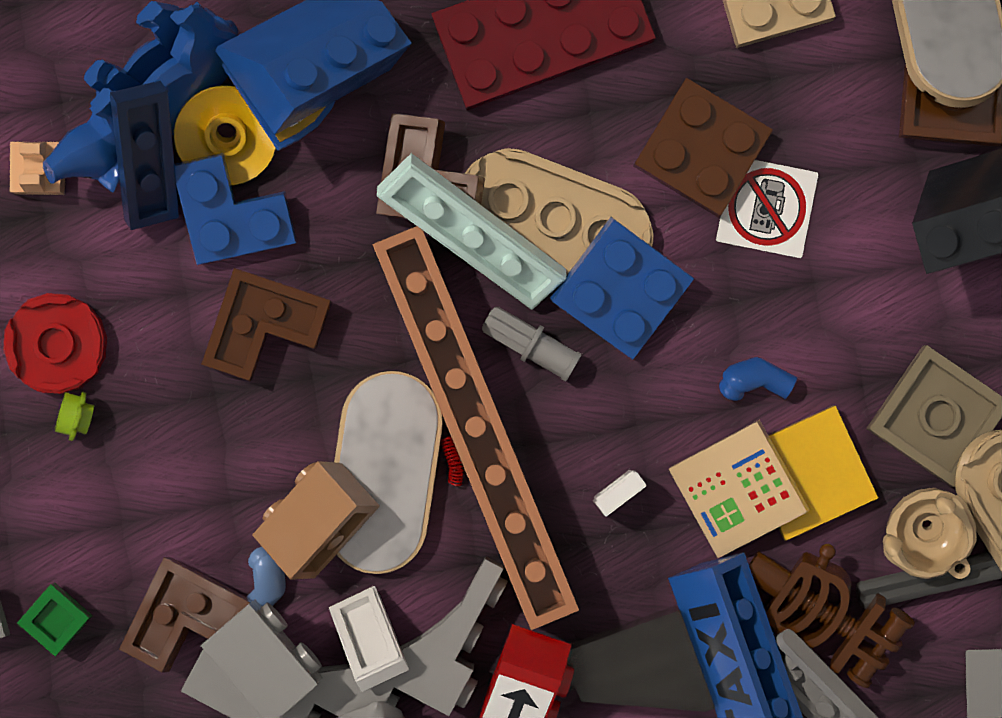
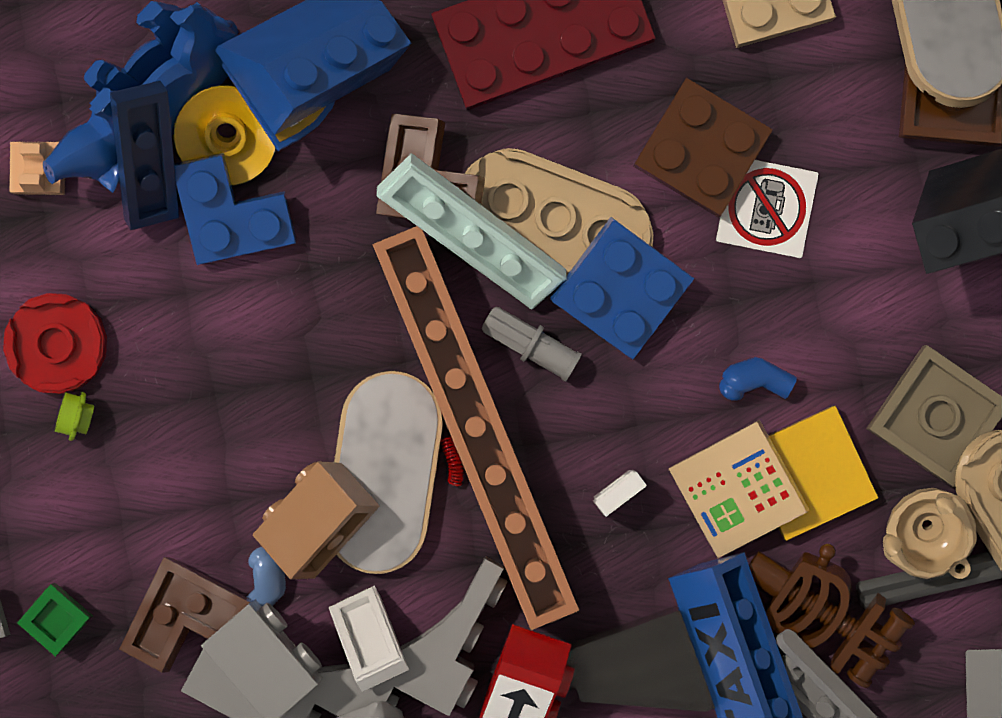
(254, 309): reddish brown plate -> none

